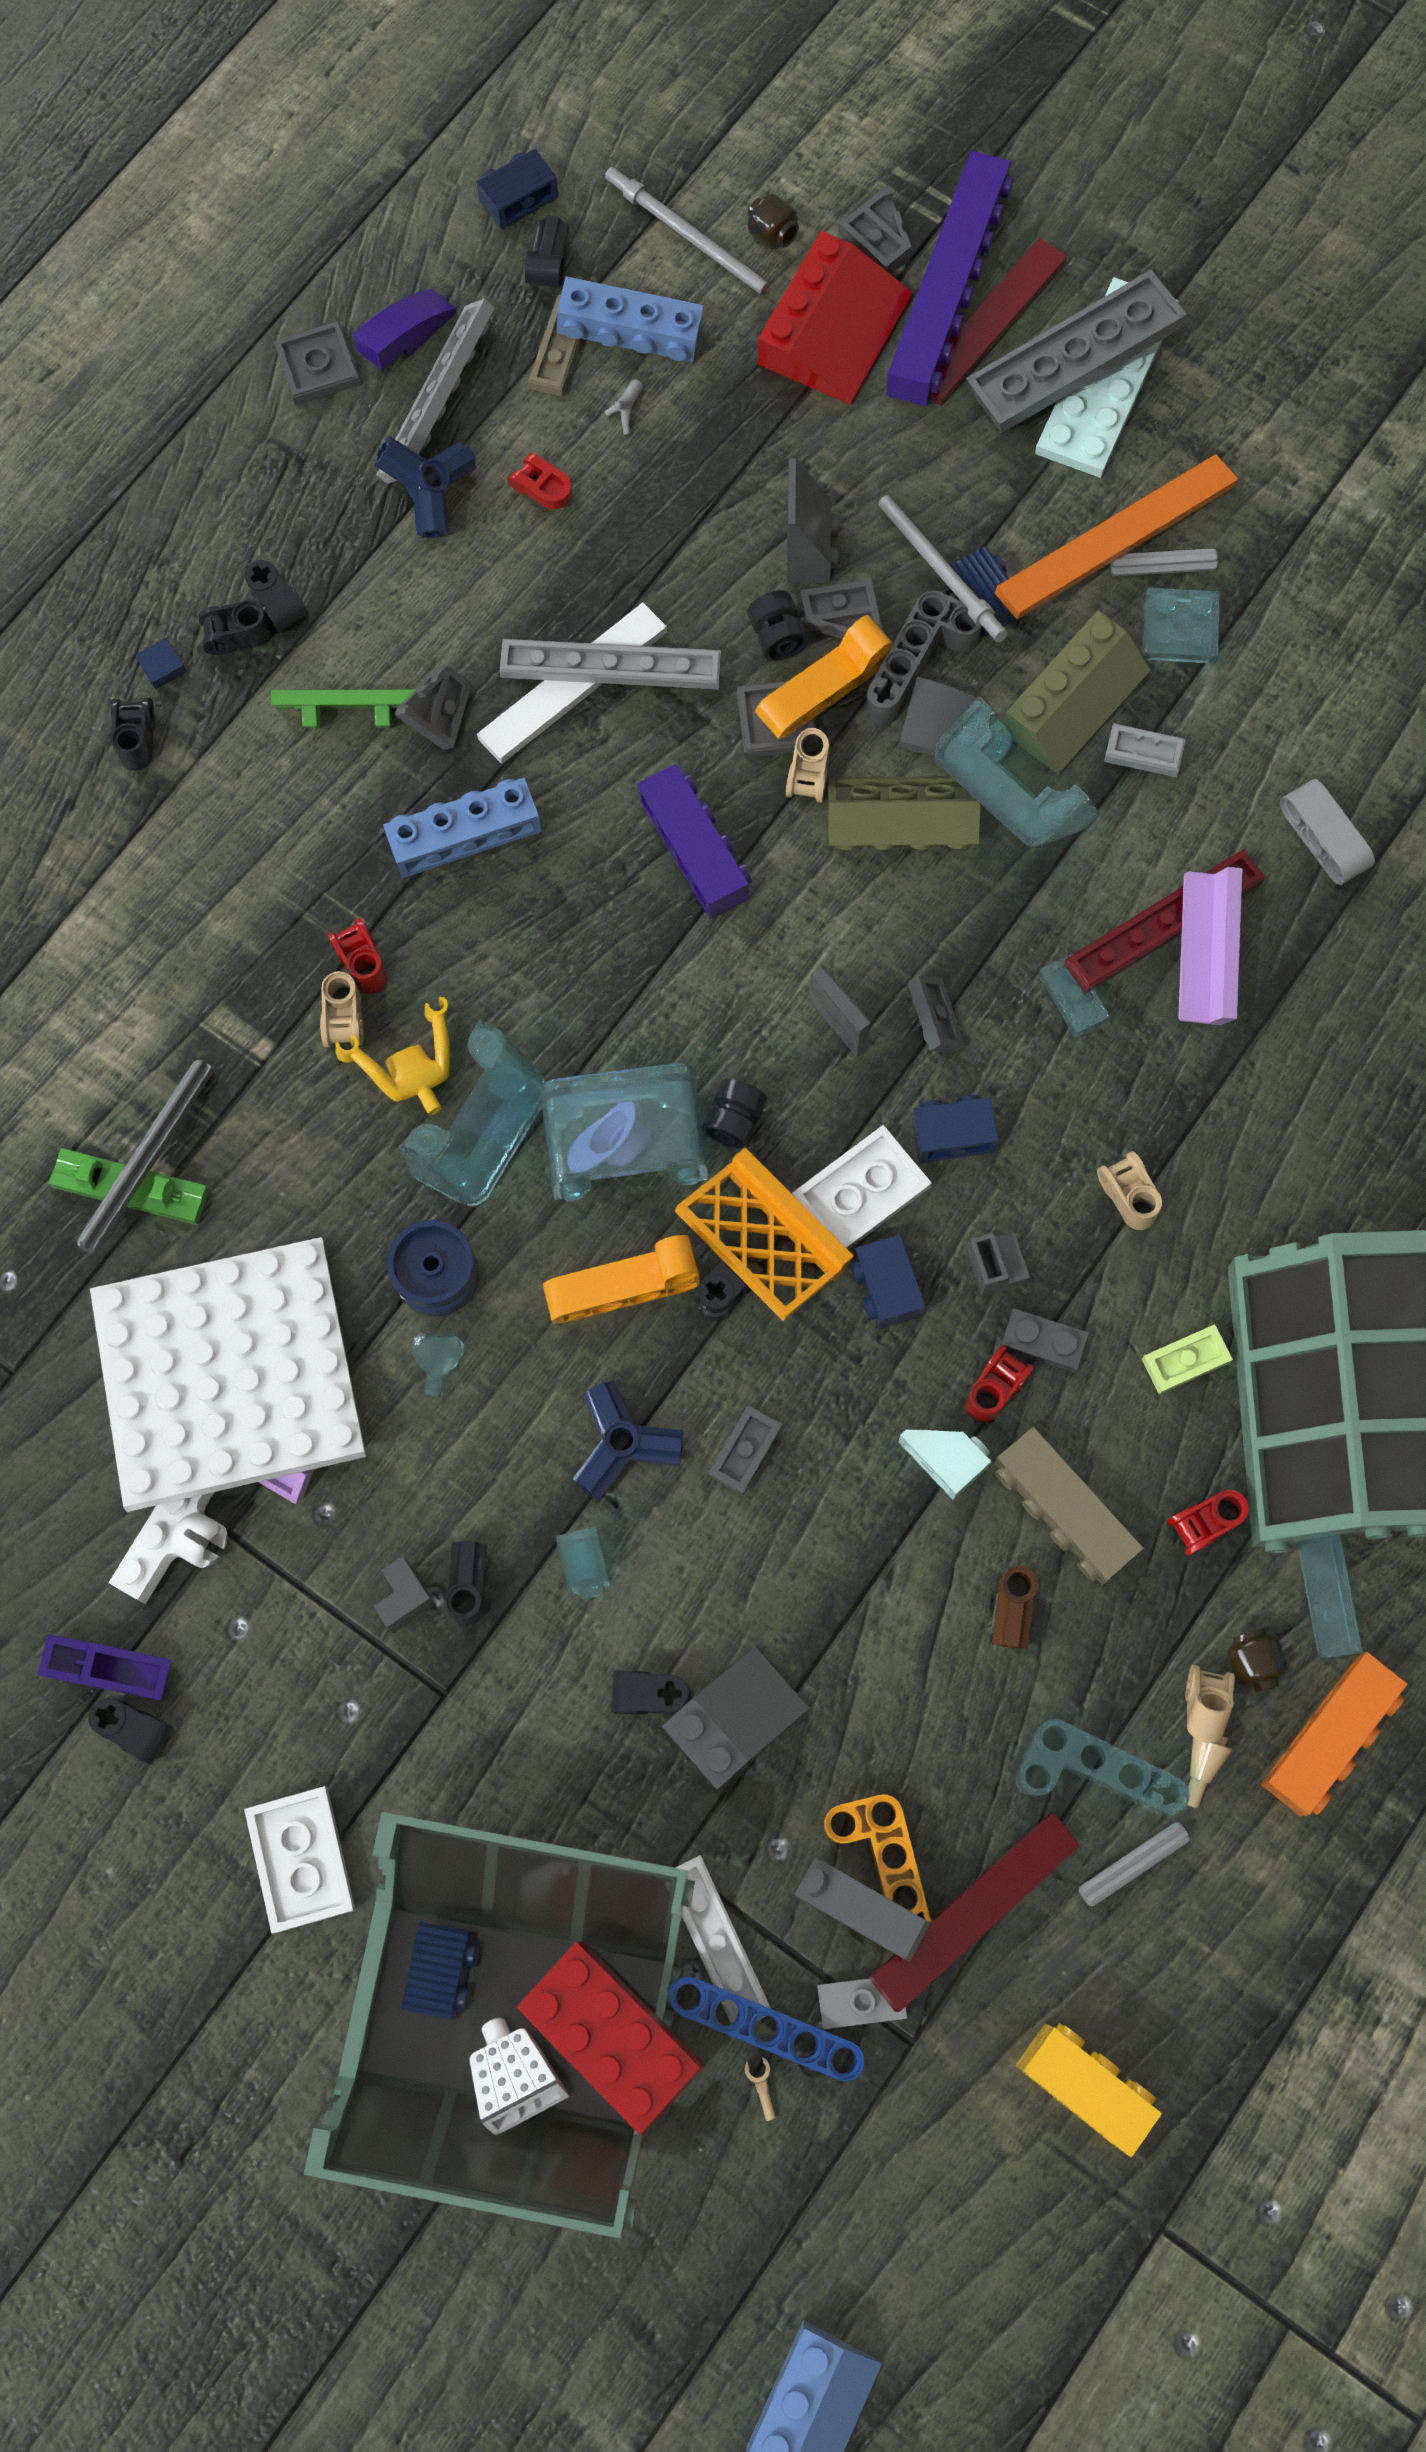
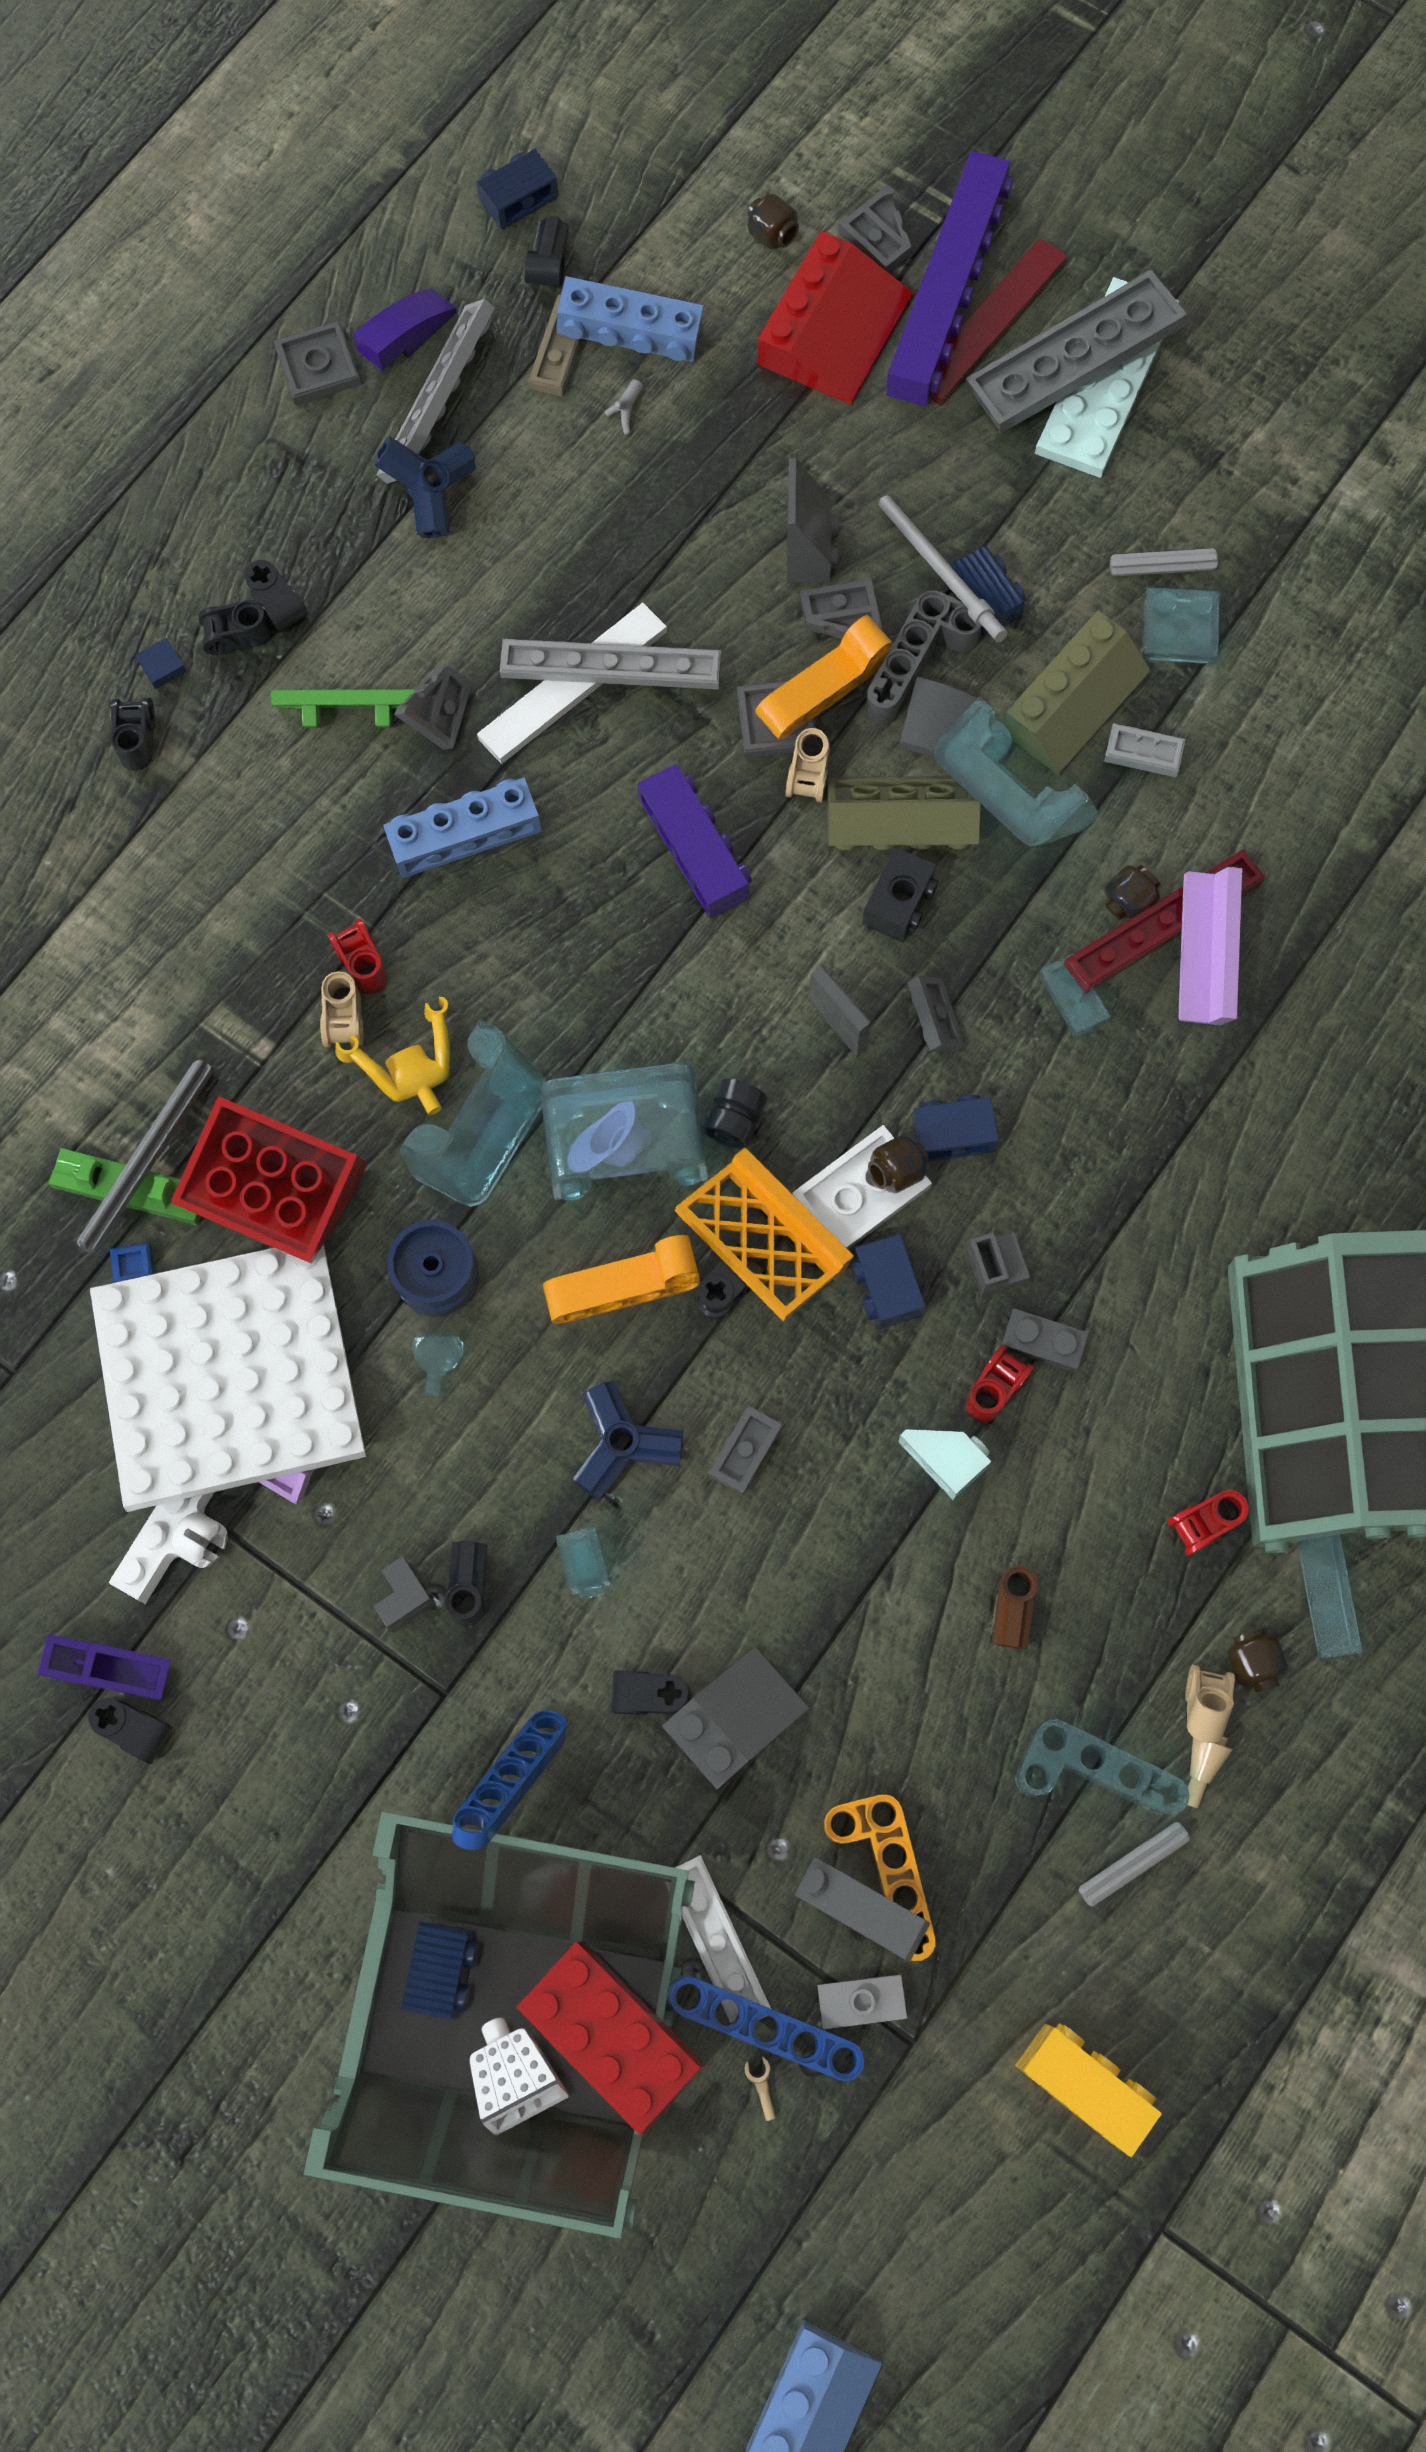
(131, 1262): none -> blue tile
(268, 1180): none -> red slope
(299, 1859): white plate -> none
(506, 1791): none -> blue beam
(550, 489): red plate -> none
(637, 194): light grey bar -> none
(778, 626): black wheel -> none
(898, 1164): none -> dark brown head
(901, 874): none -> black brick
(976, 1911): dark red tile -> none
(1067, 1506): dark tan brick -> none
(1115, 536): orange tile -> none
(1127, 1184): tan piece -> none
(1131, 891): none -> dark brown head
(1187, 1359): yellowish green plate -> none
(1327, 831): light grey beam -> none
(1334, 1735): orange brick -> none

